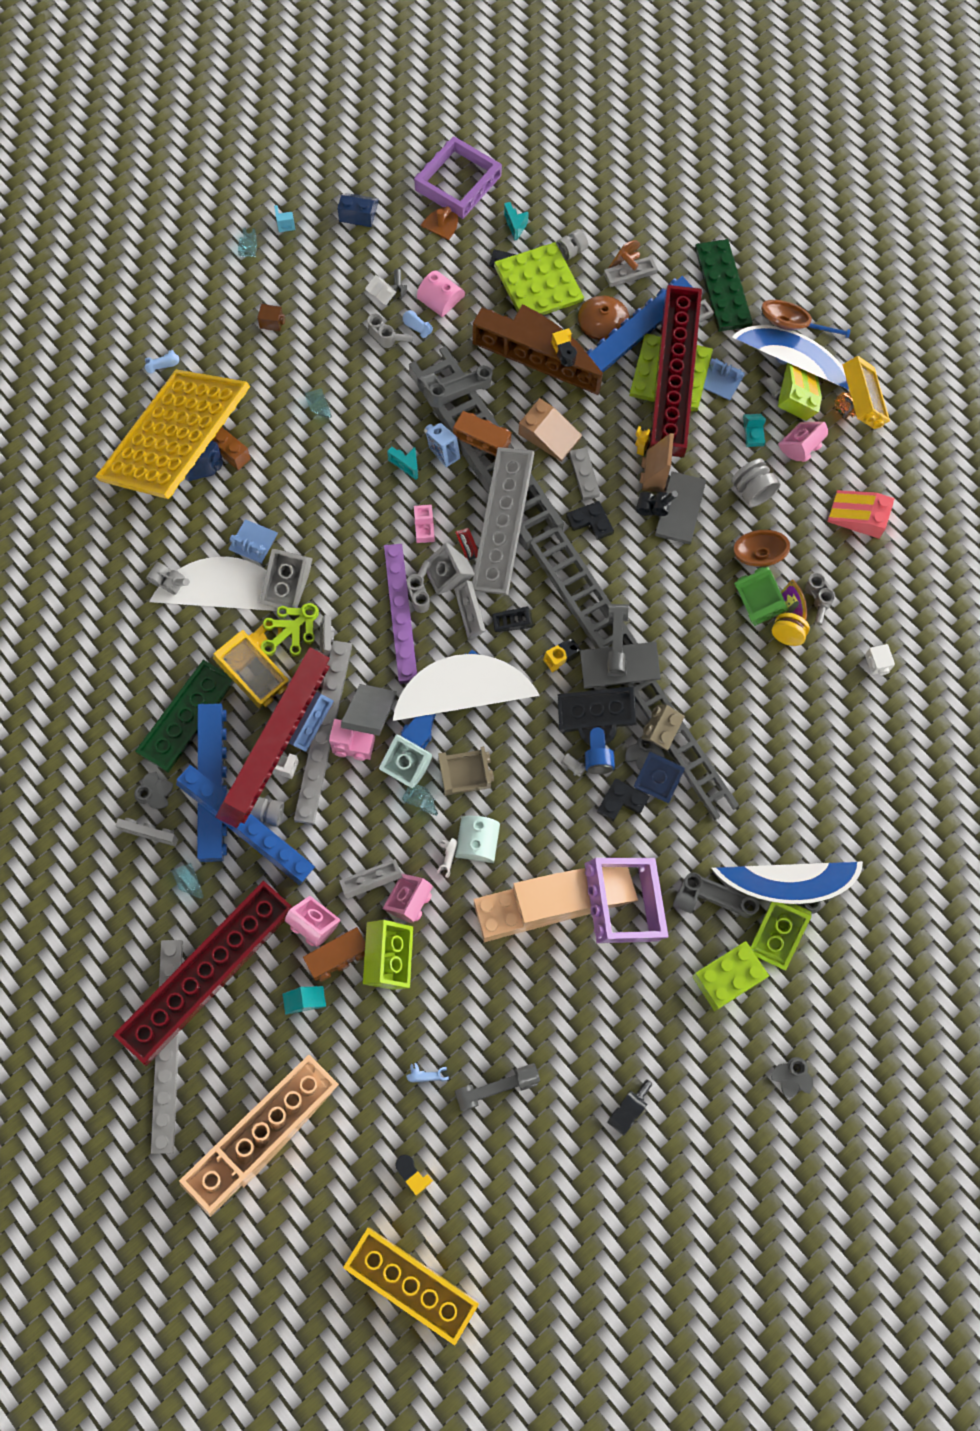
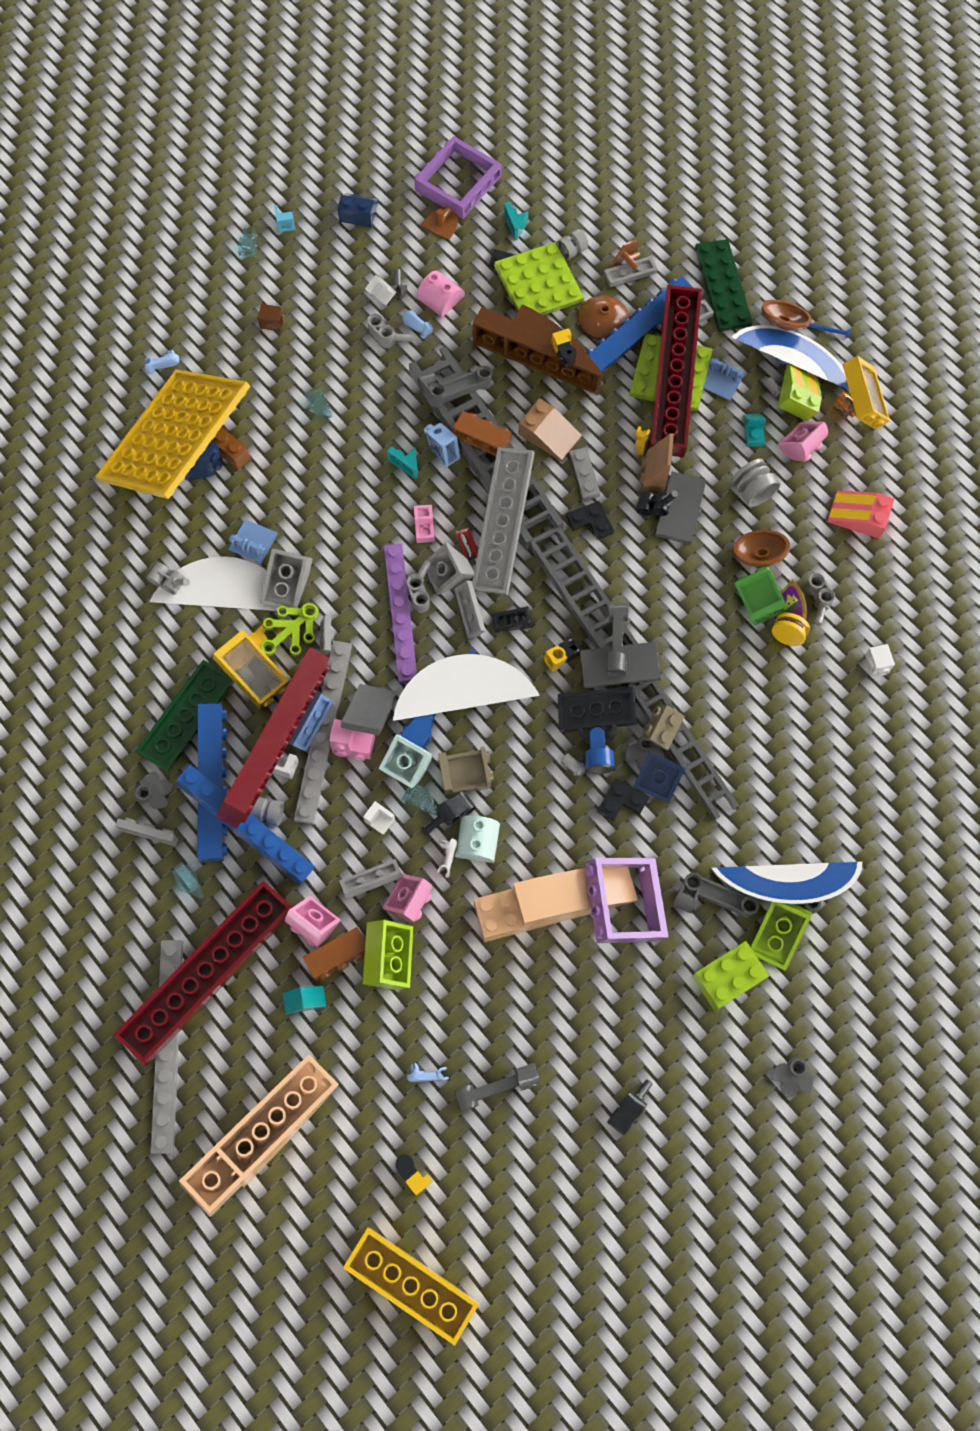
(379, 818): none -> white panel
(451, 811): none -> black beam

